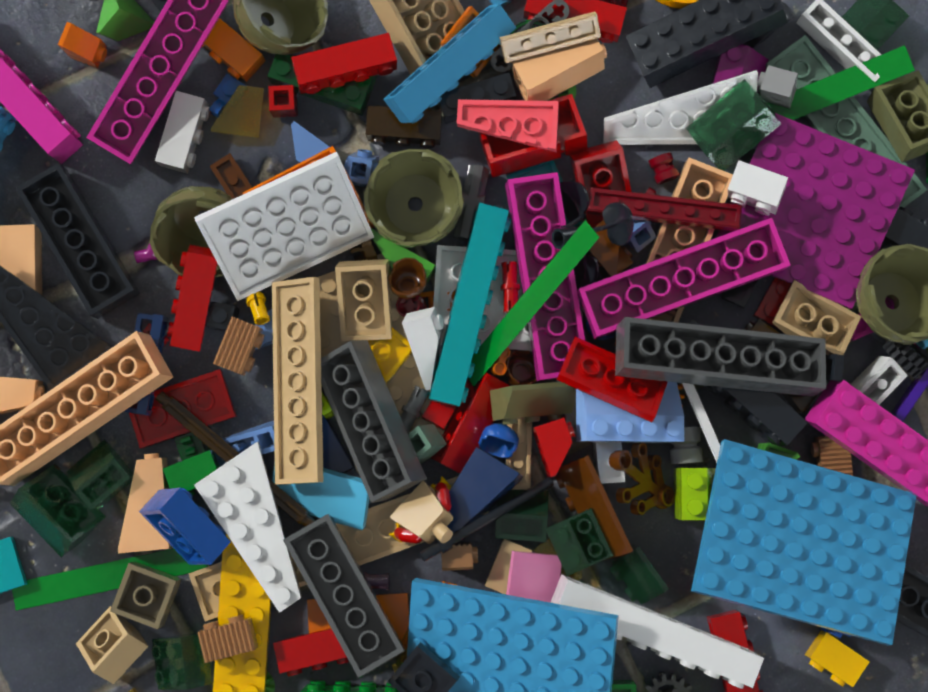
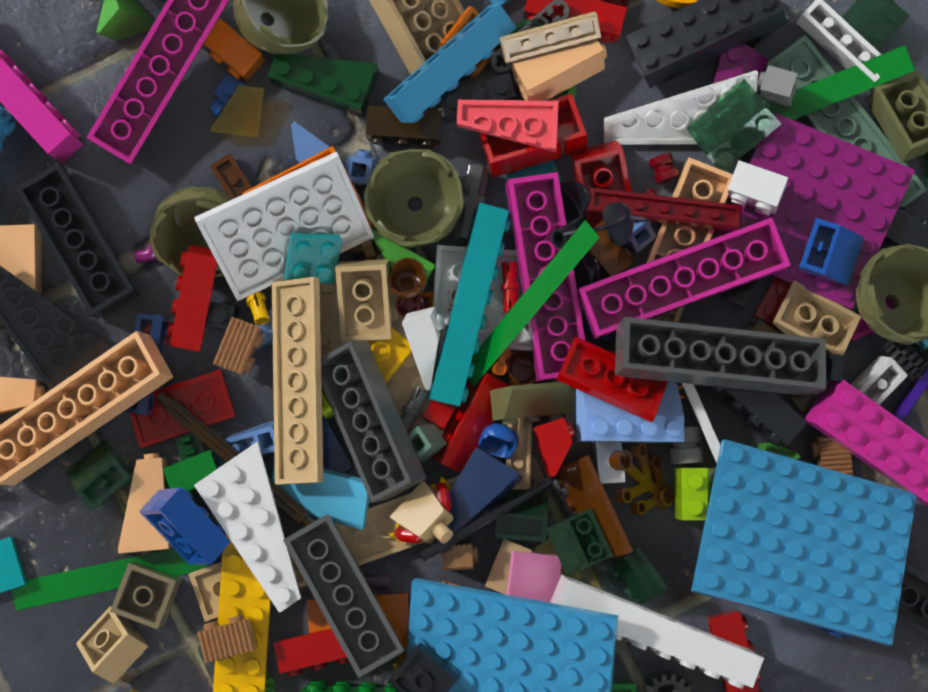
(56, 510): clear green slope -> none
(82, 45): orange slope -> none
(180, 663): clear green slope -> none
(182, 132): white brick -> none
(283, 101): red brick -> none
(312, 256): none -> teal plate
(344, 63): red brick -> none
(831, 252): none -> blue slope
(836, 658): yellow brick -> none

